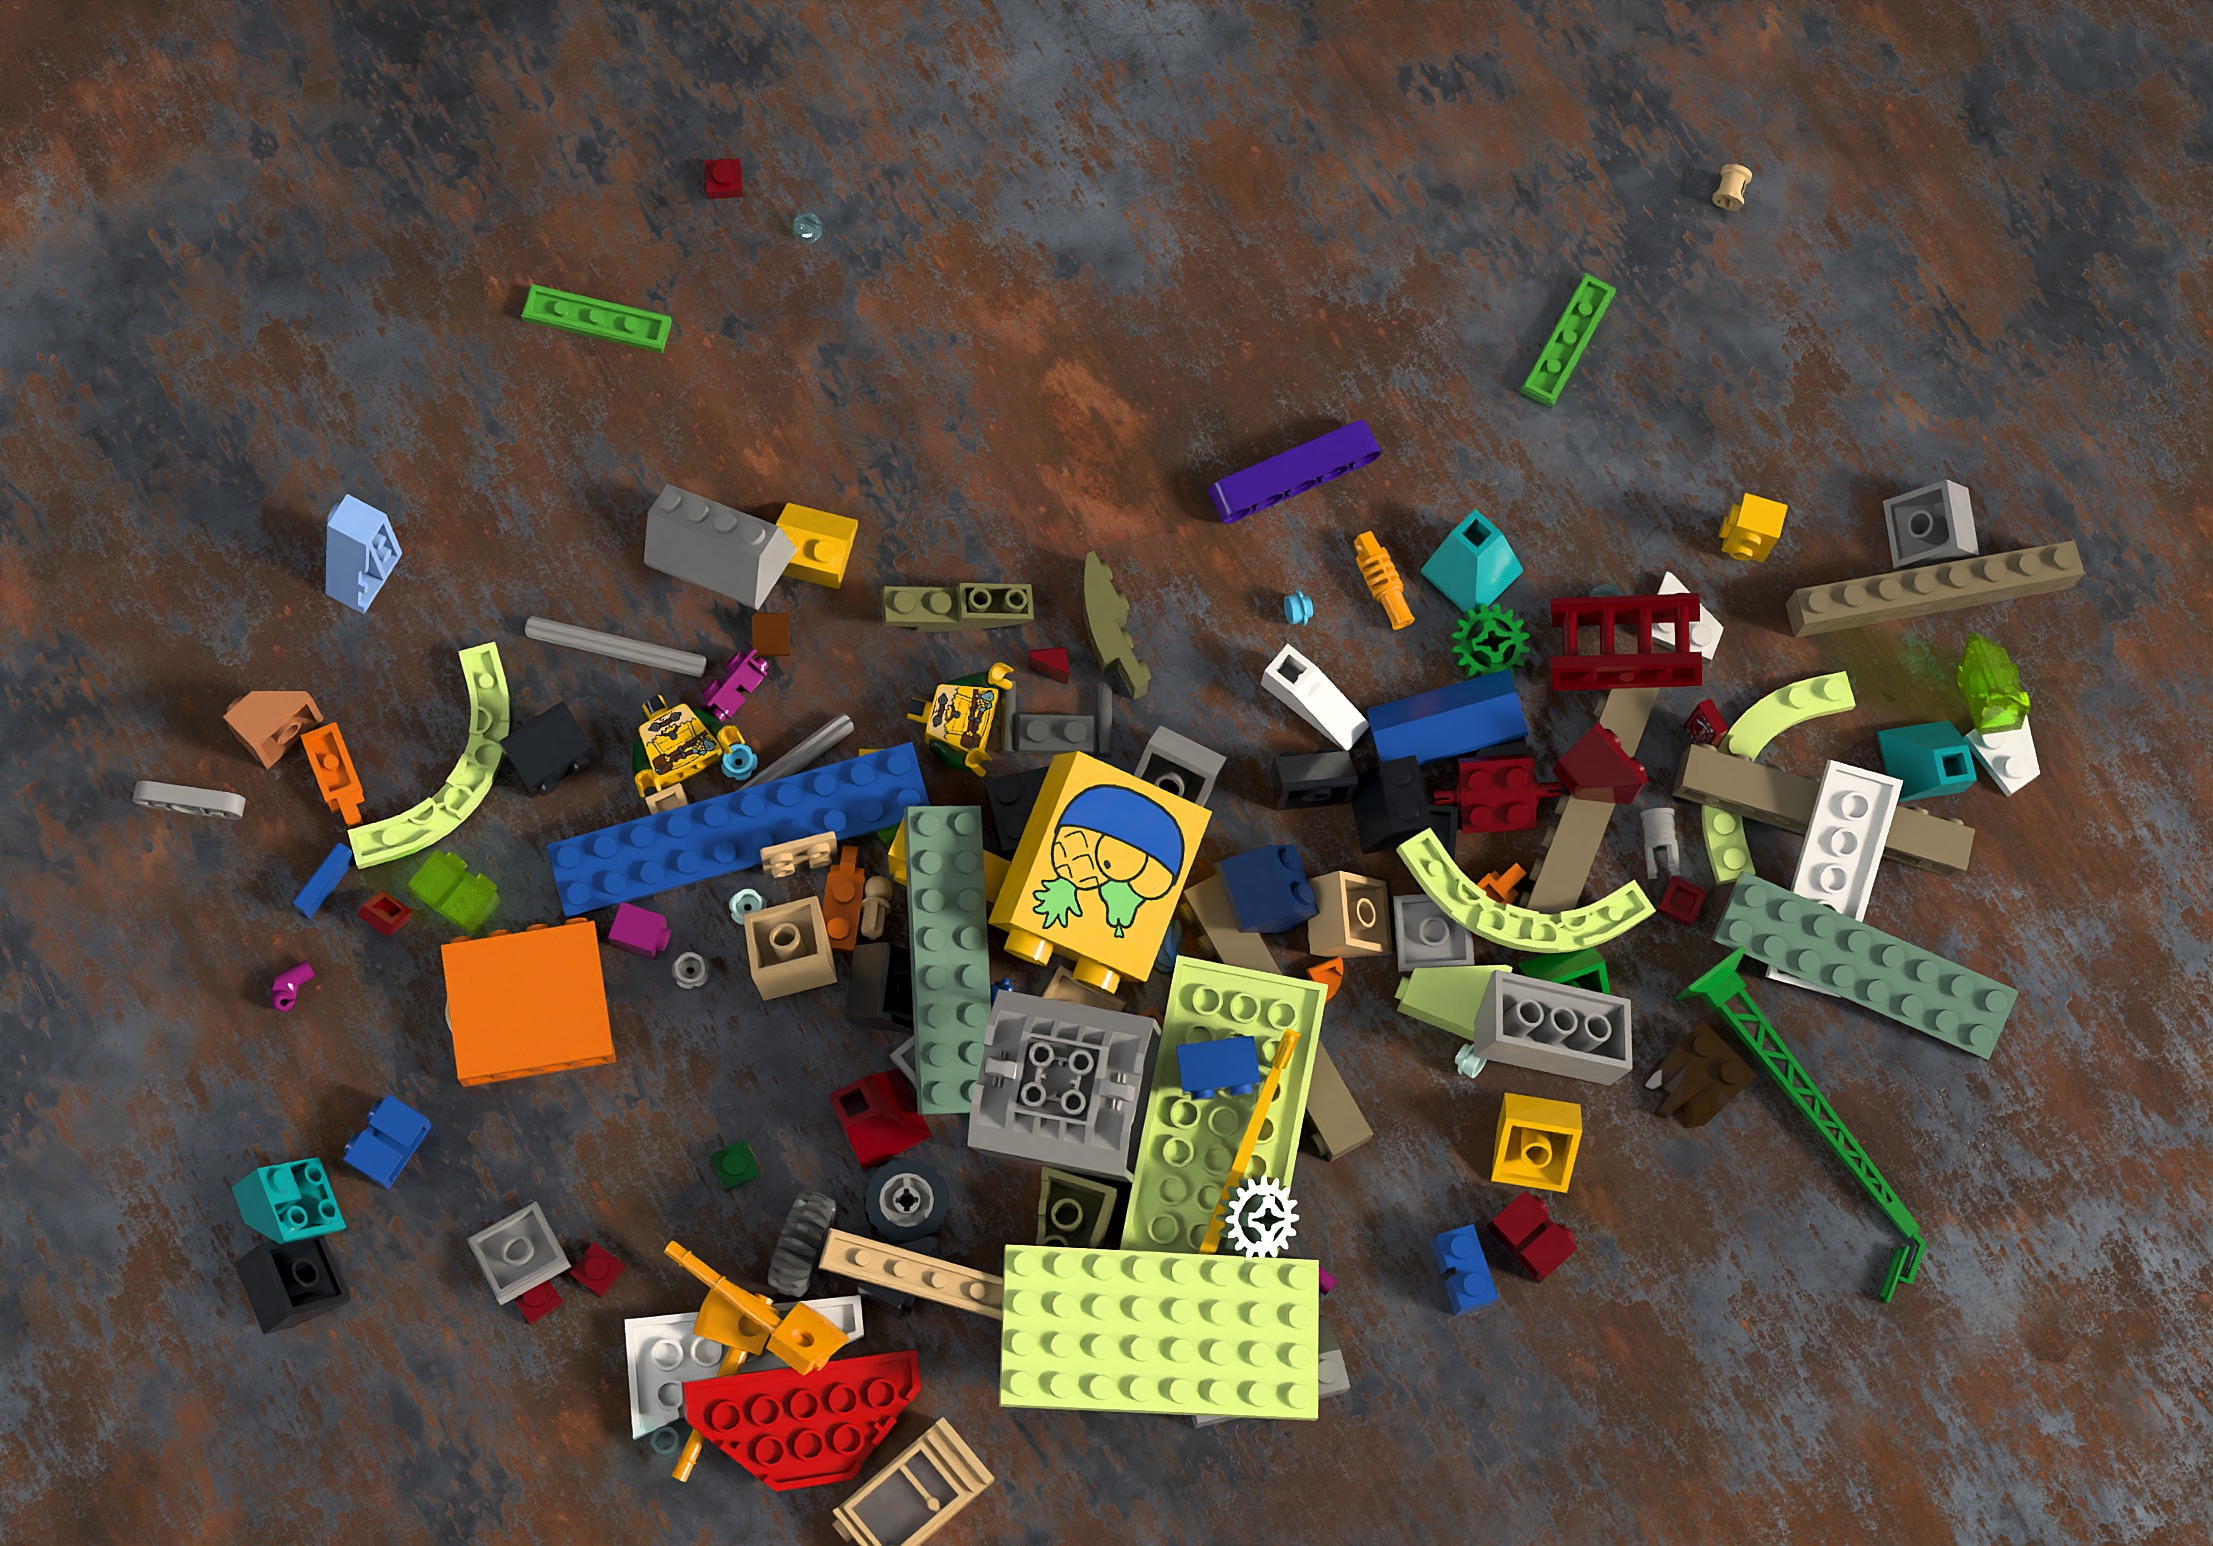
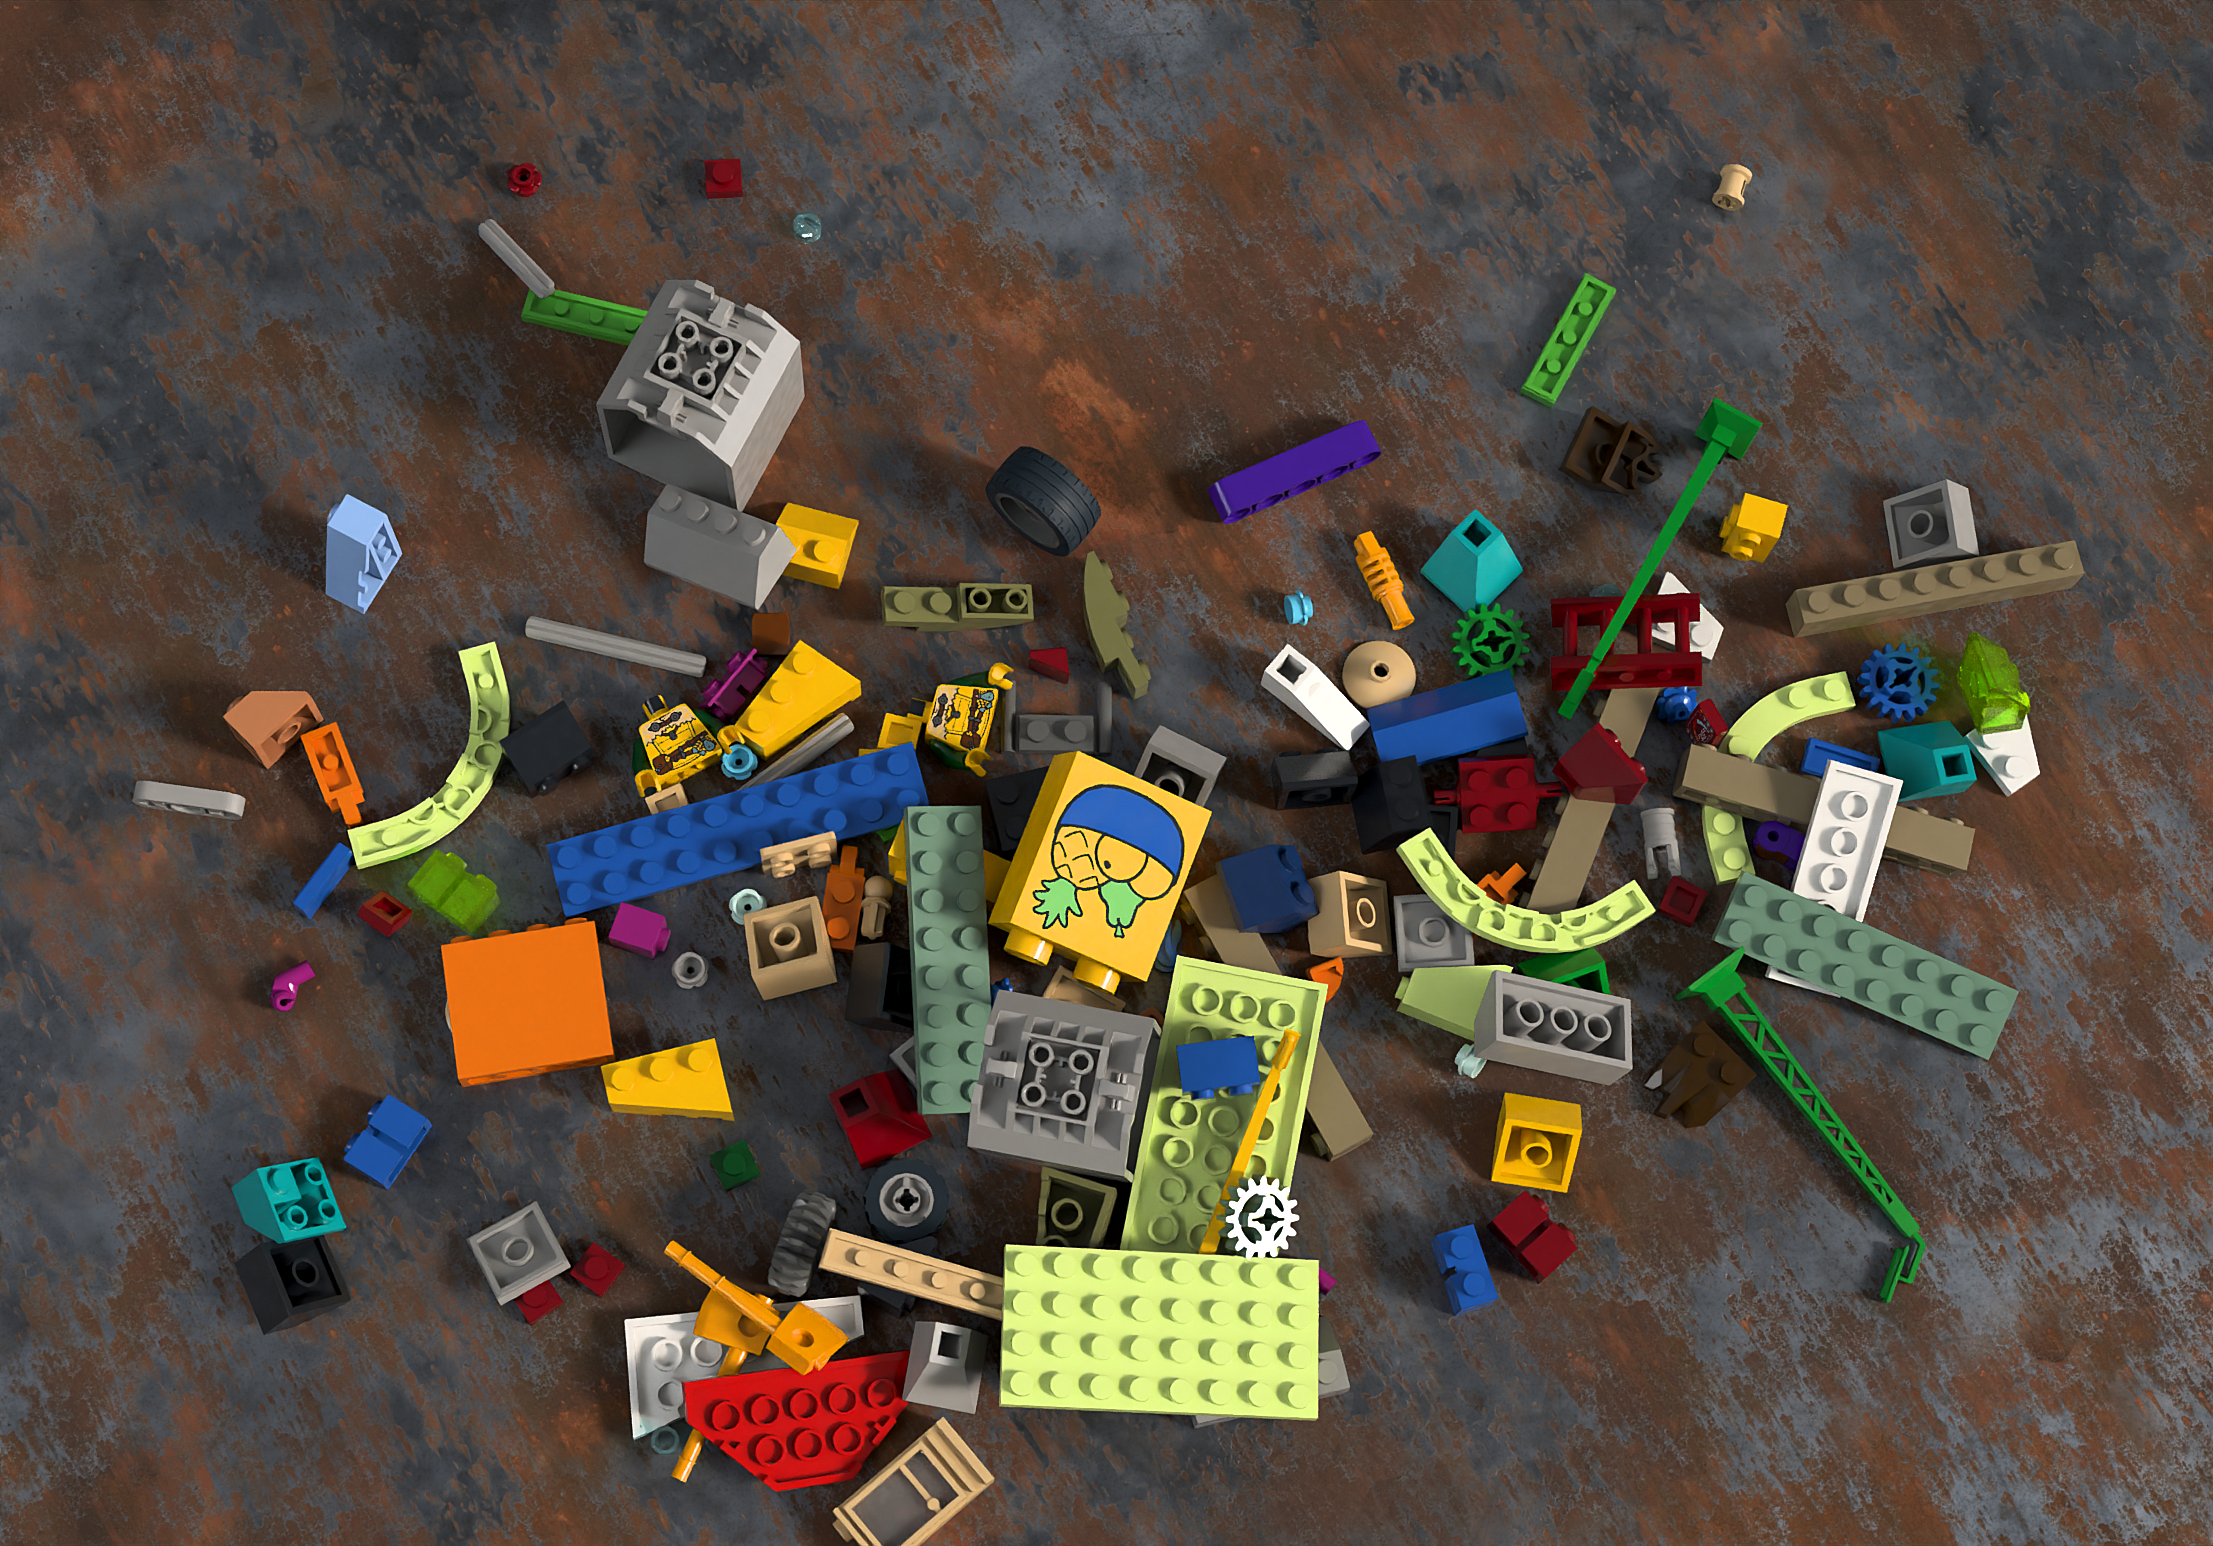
(516, 259): none -> light grey axle
(524, 188): none -> dark red plate
(670, 1082): none -> yellow wedge
(703, 394): none -> light grey container
(795, 699): none -> yellow wedge
(898, 731): none -> yellow plate
(945, 1366): none -> light grey slope
(1043, 501): none -> black wheel
(1371, 690): none -> tan dish
(1611, 454): none -> dark brown plate
(1676, 703): none -> blue plant
(1726, 433): none -> green piece
(1778, 843): none -> dark purple leg
(1819, 752): none -> blue tile
(1905, 694): none -> blue gear

